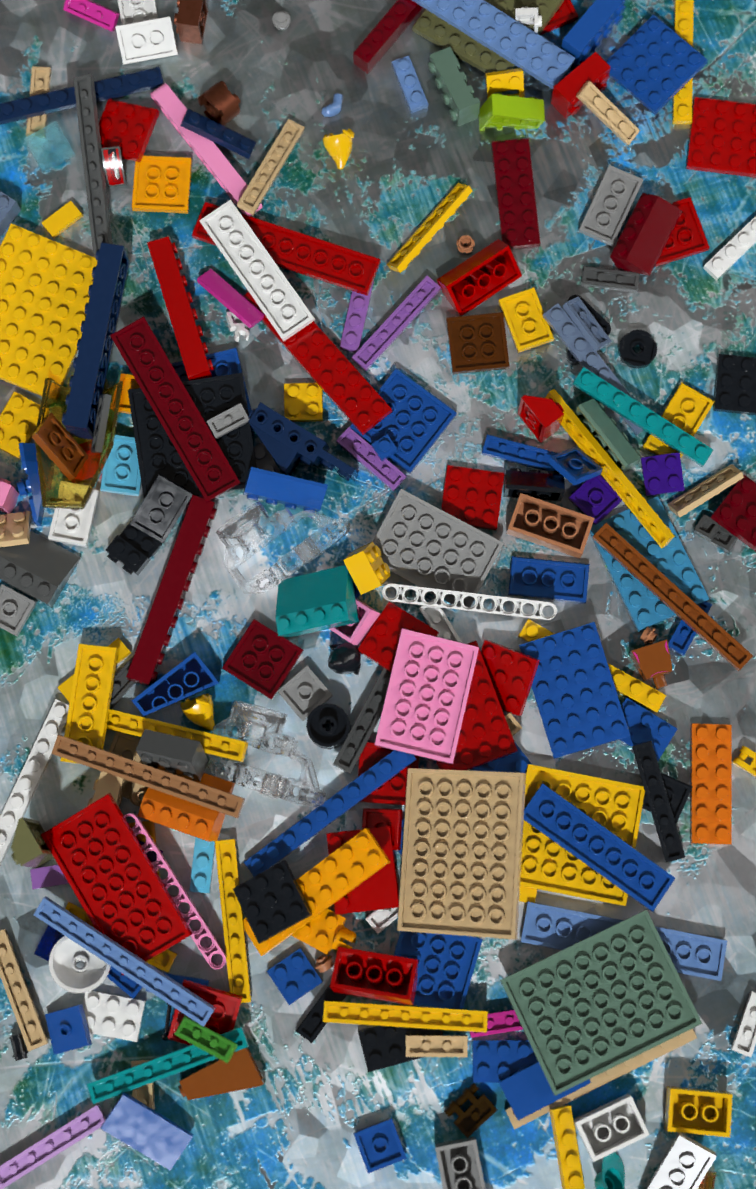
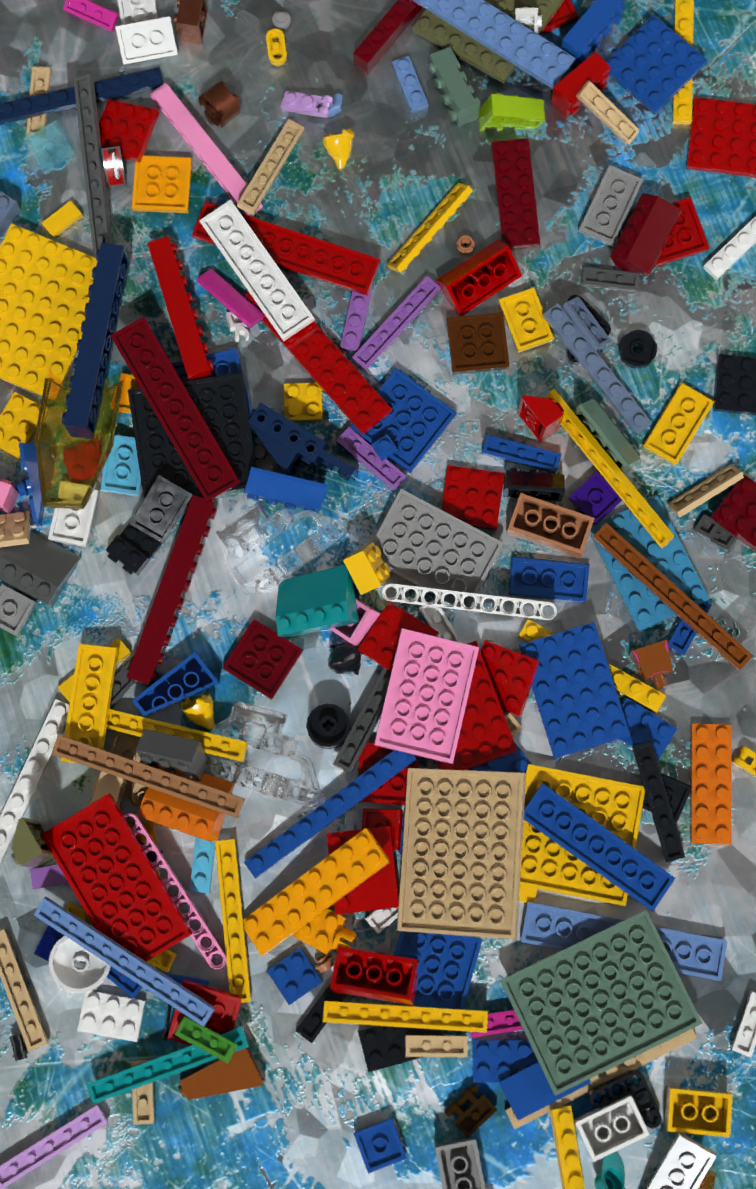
(60, 446): dark orange plate -> none
(68, 1029): blue plate -> none
(101, 423): dark grey tile -> none
(146, 1131): tile -> none
(218, 133): dark blue plate -> none
(228, 421): light grey plate -> none
(272, 901): black plate -> none
(276, 48): none -> yellow plate
(304, 693): light grey plate -> none
(306, 104): none -> lavender plate
(505, 81): yellow plate -> none
(575, 465): blue plate -> none
(634, 1090): none -> black beam
(642, 417): teal plate -> none
(648, 635): nougat plate -> none
(662, 474): dark purple plate -> none

